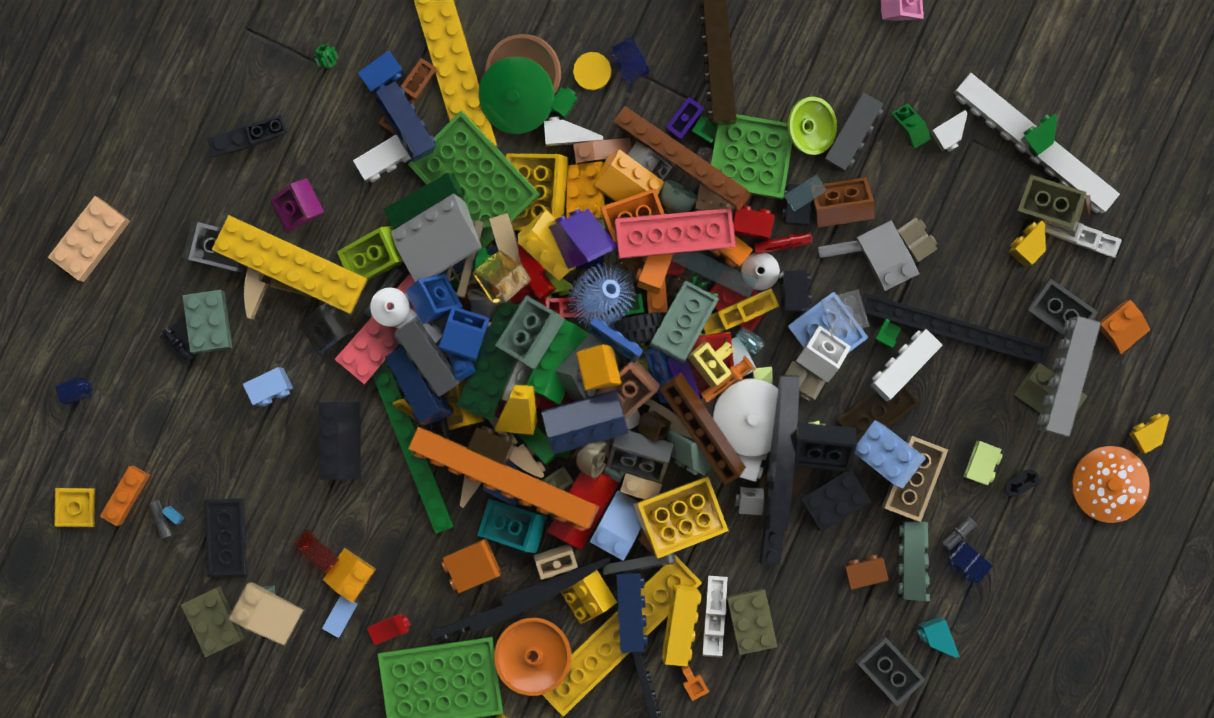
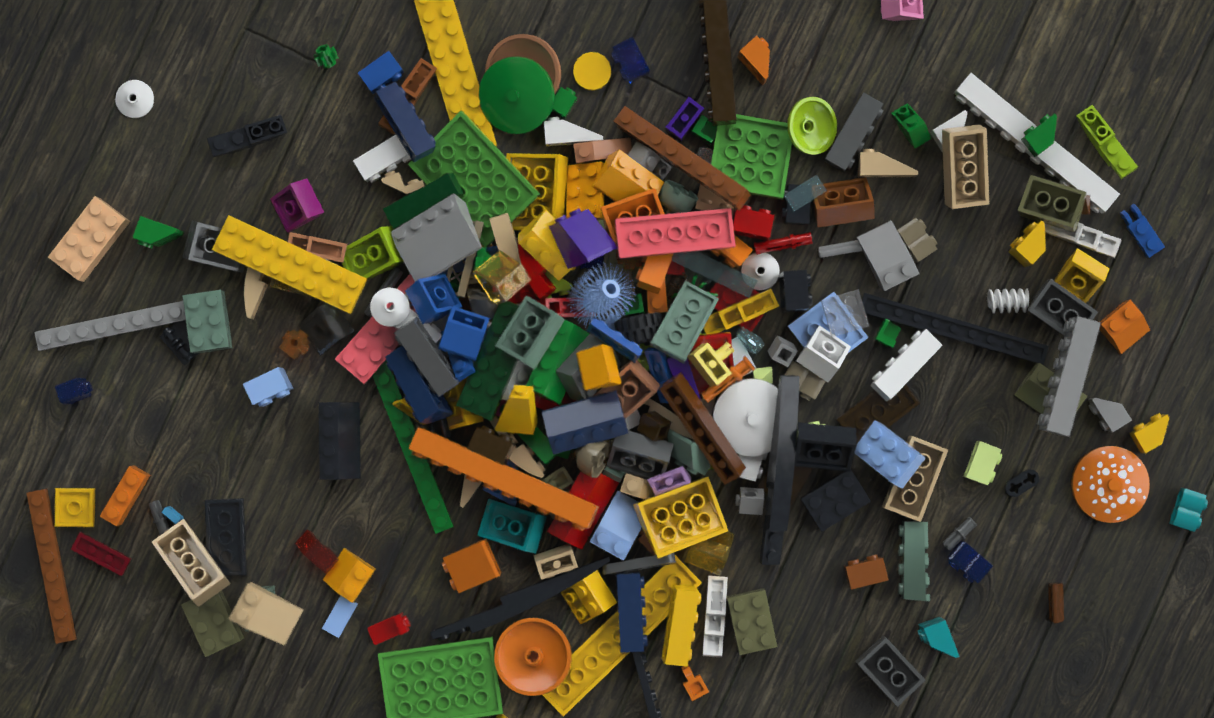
(51, 566): none -> dark orange plate
(101, 553): none -> dark red plate
(110, 326): none -> light grey plate
(143, 102): none -> white dish
(154, 233): none -> green slope
(190, 563): none -> tan brick
(288, 343): none -> clear orange brick
(321, 247): none -> nougat slope
(396, 182): none -> tan slope
(669, 480): none -> lavender slope
(711, 553): none -> clear yellow slope
(756, 58): none -> orange slope
(782, 351): none -> light grey brick
(879, 165): none -> tan slope
(965, 166): none -> tan brick
(1008, 300): none -> white piece
(1056, 602): none -> reddish brown slope
(1082, 275): none -> yellow slope
(1105, 142): none -> lime slope
(1111, 414): none -> light grey slope
(1142, 232): none -> blue hinge
(1188, 509): none -> teal brick

